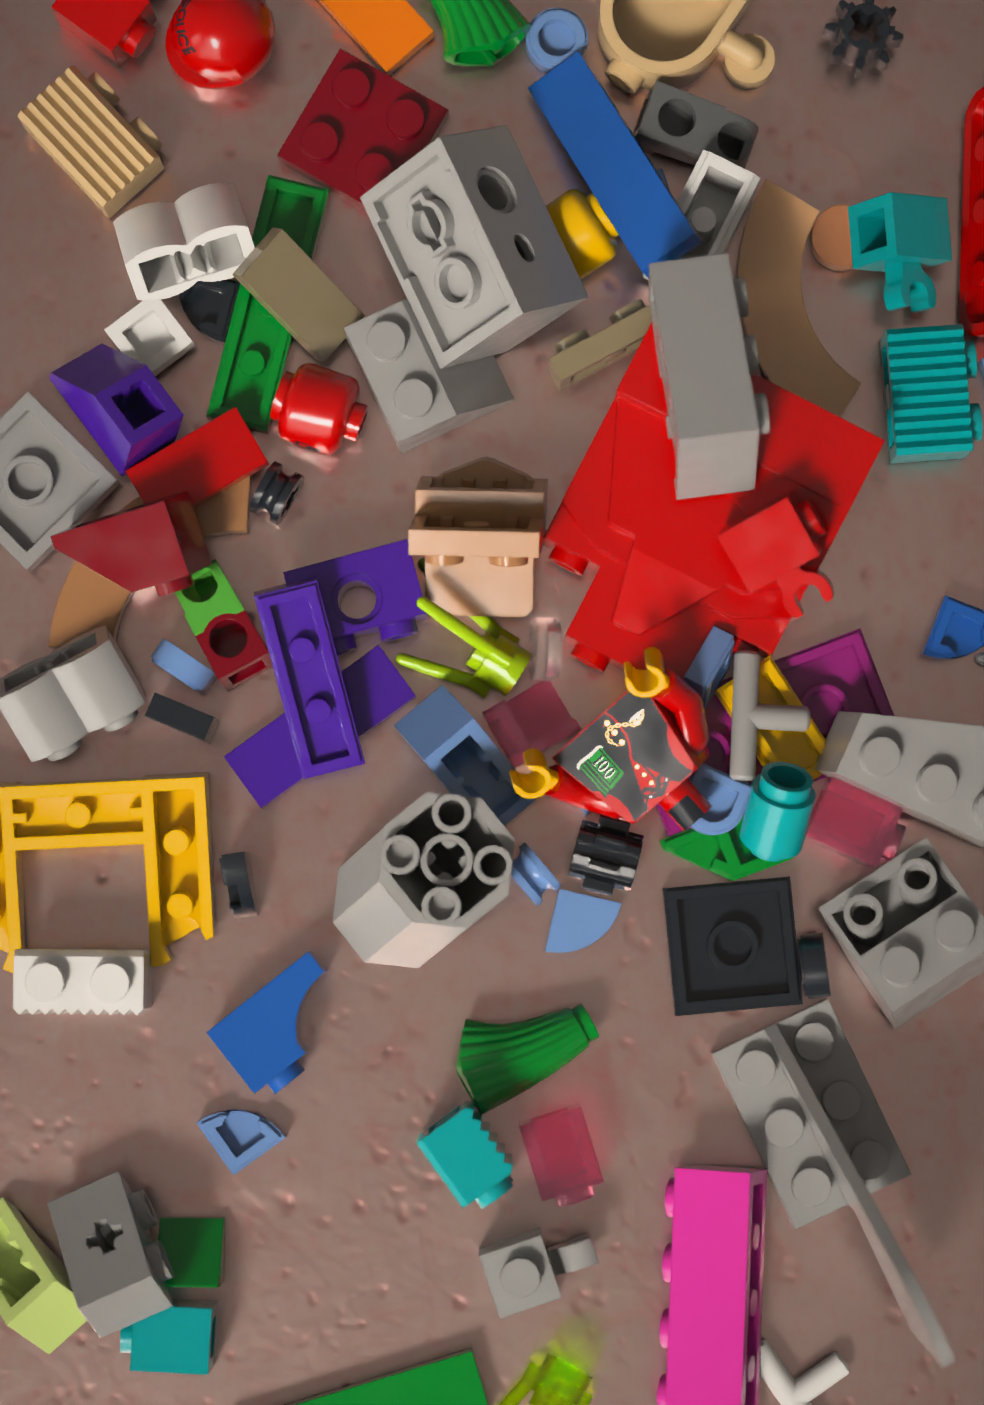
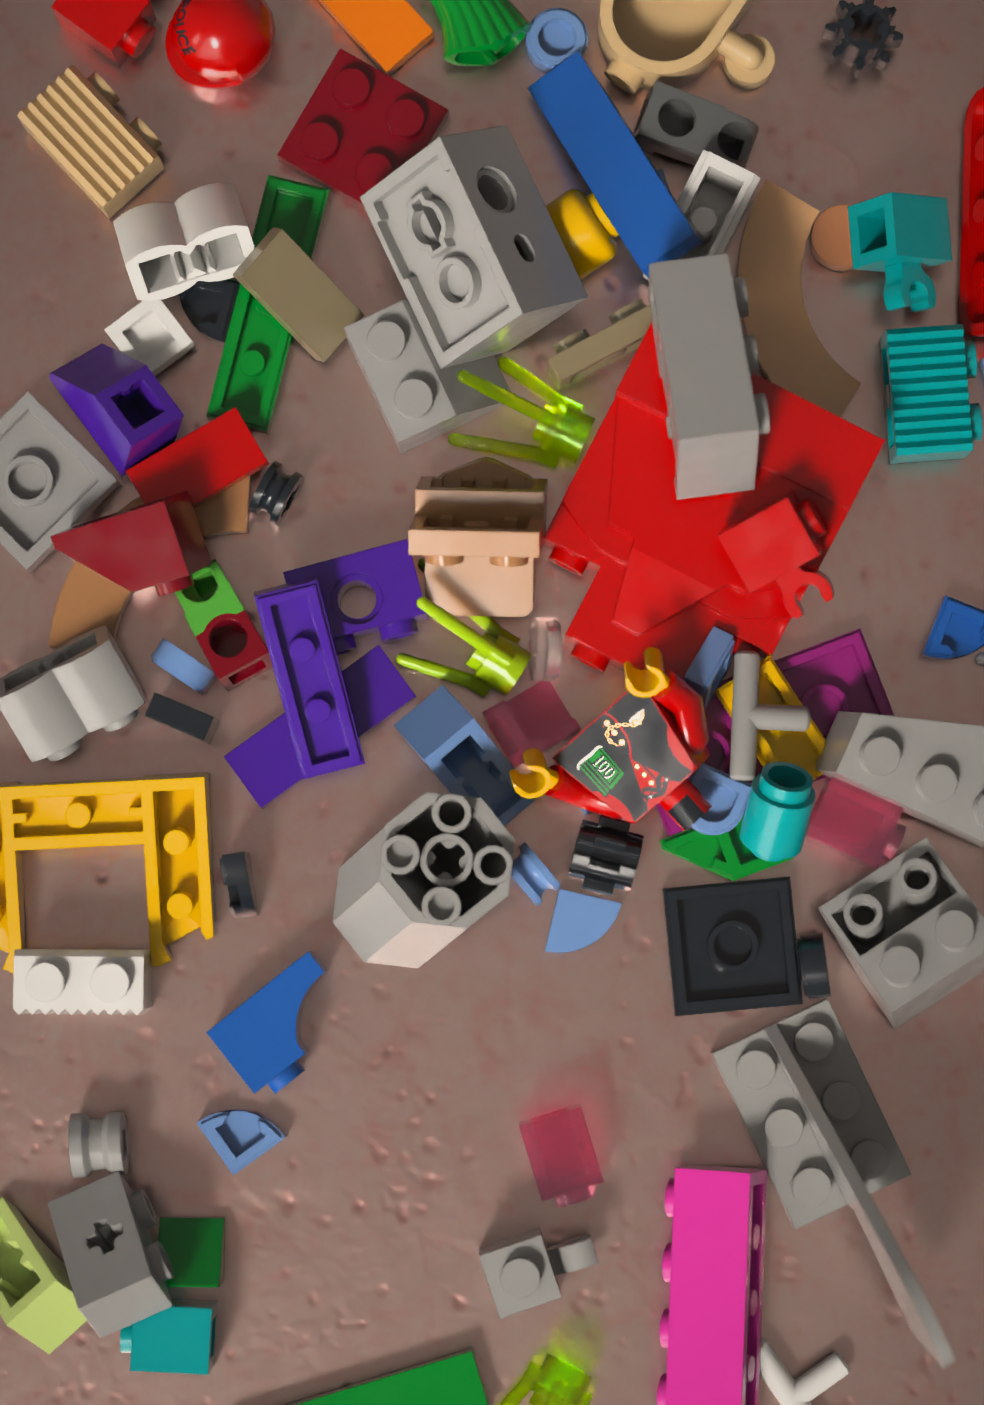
(98, 1144): none -> light grey wheel
(318, 408): red head -> none
(468, 1156): teal brick -> none
(513, 1057): green piece -> none
(559, 426): none -> clear neon green plant

